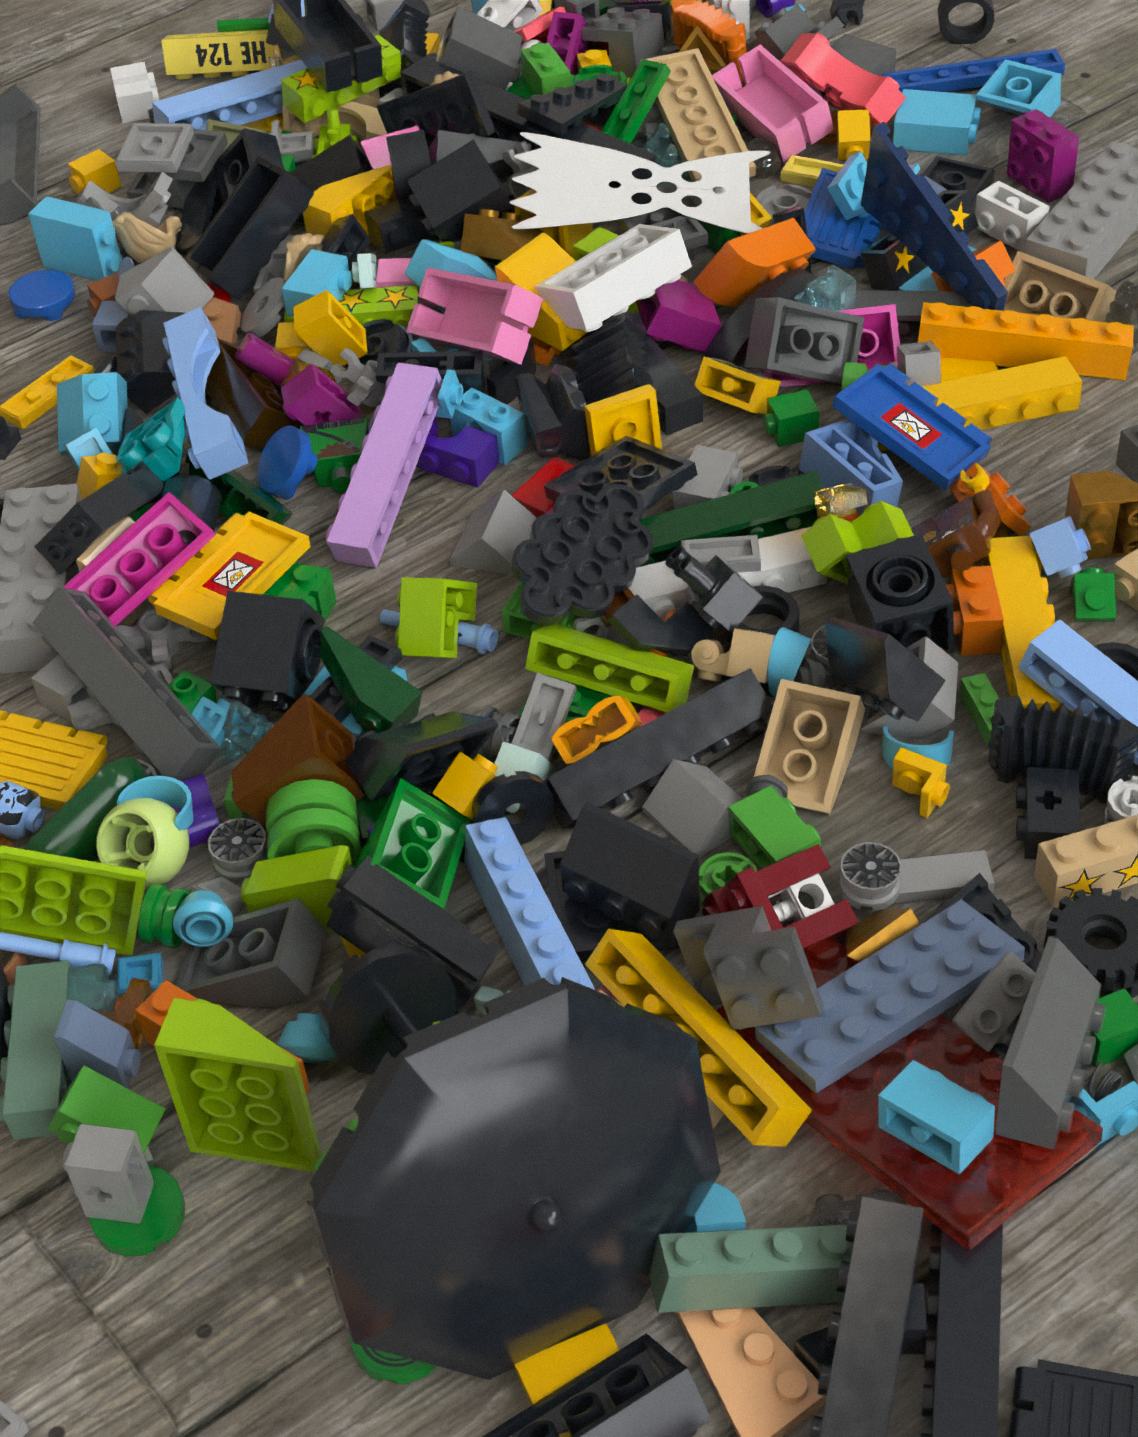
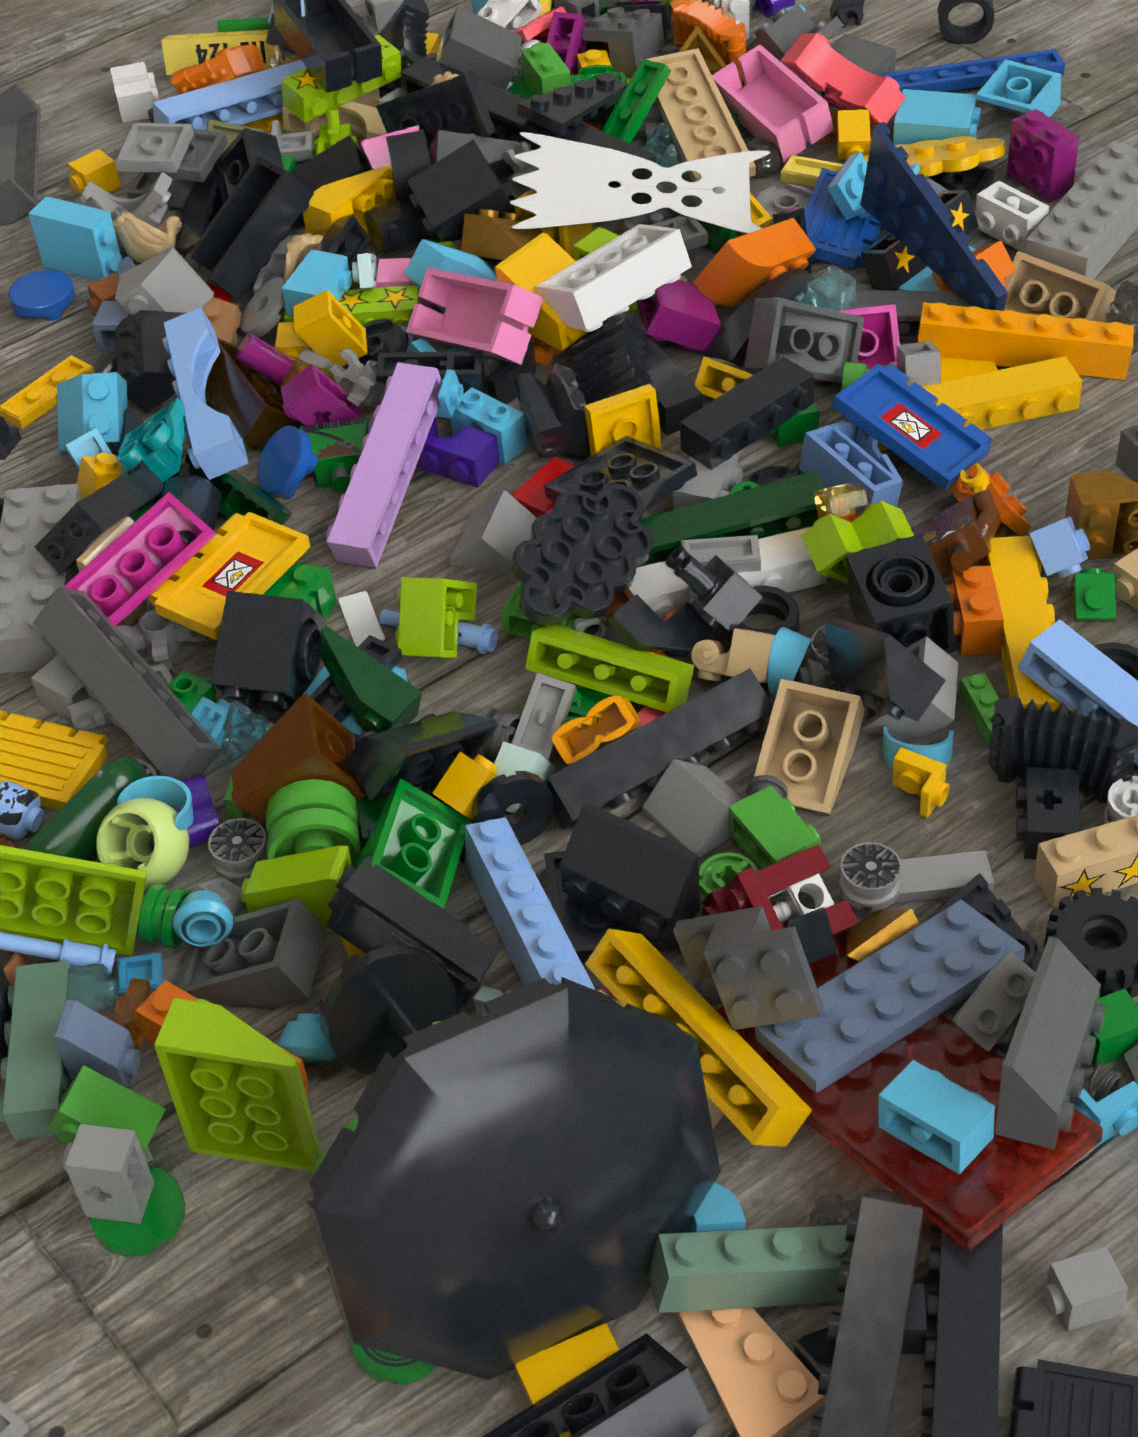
(224, 67): none -> orange piece
(360, 617): none -> white sticker
(746, 412): none -> black brick
(814, 935): none -> black slope
(952, 153): none -> yellow plate
(1085, 1289): none -> light grey brick

